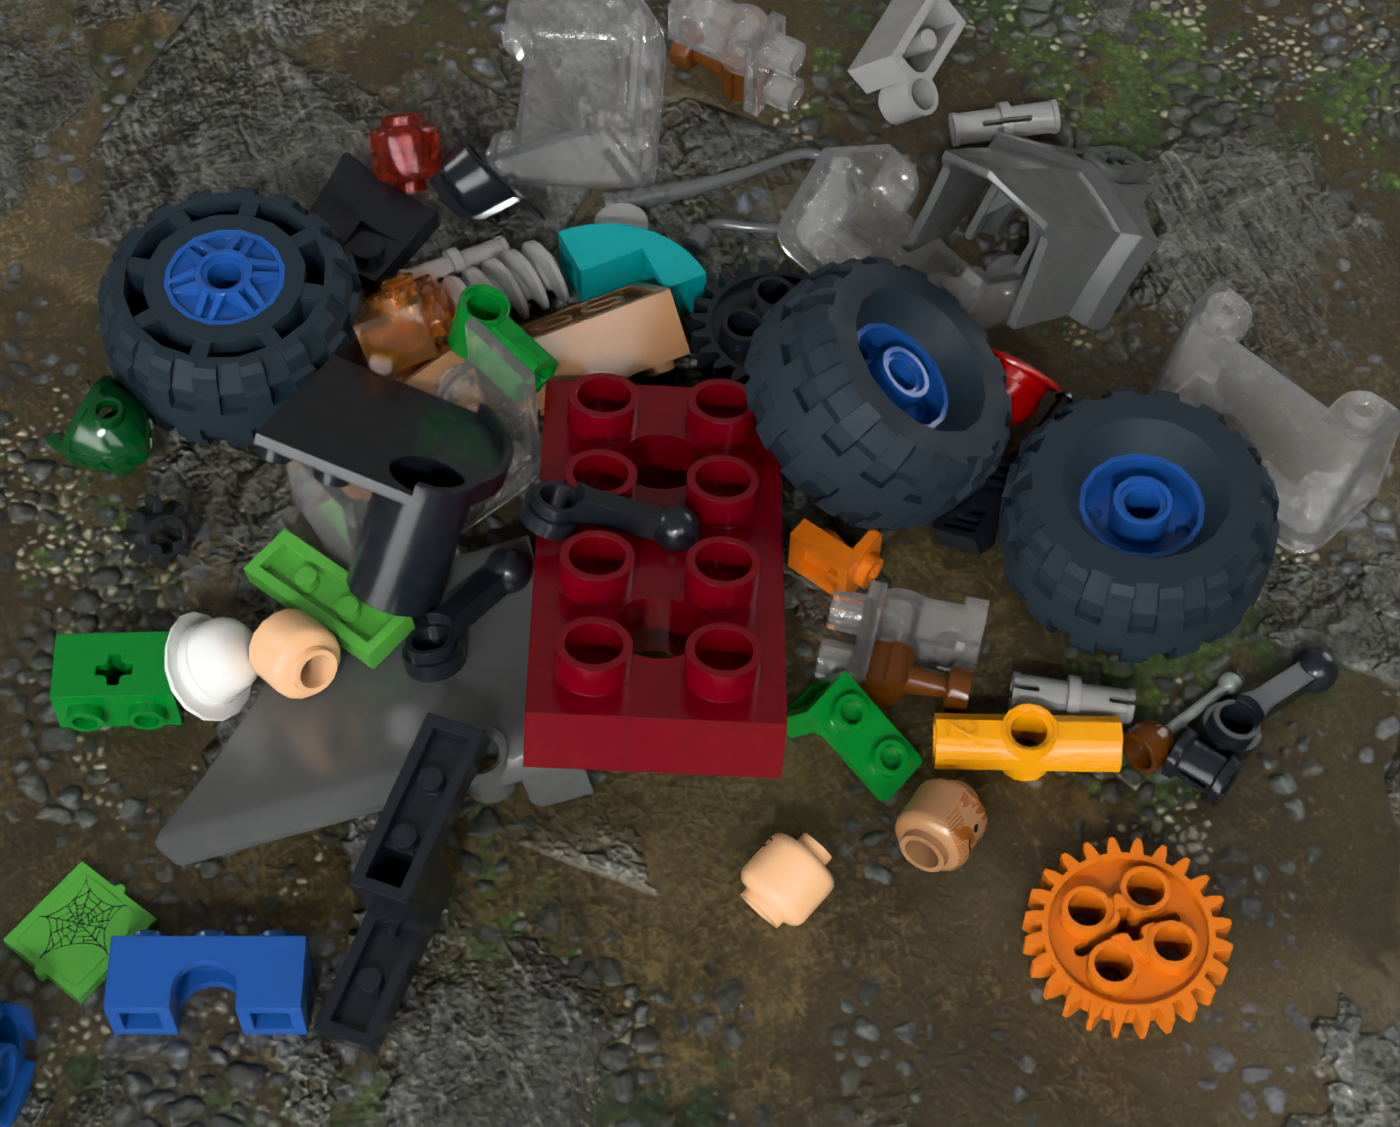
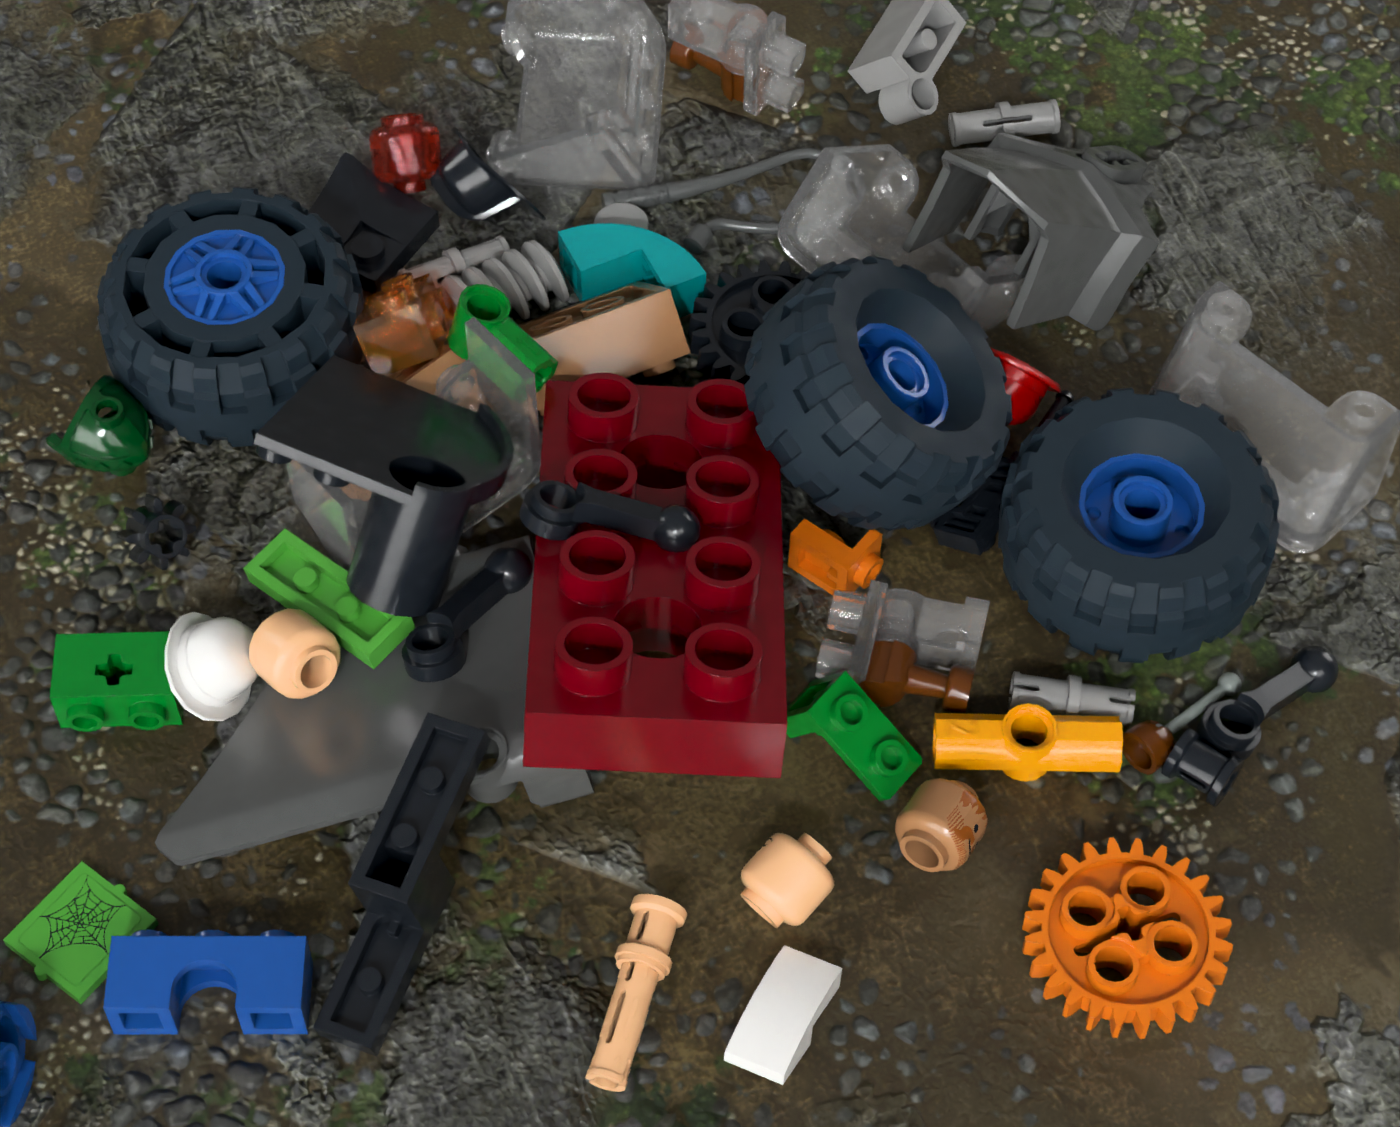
(641, 965): none -> light nougat pin
(782, 1014): none -> white slope

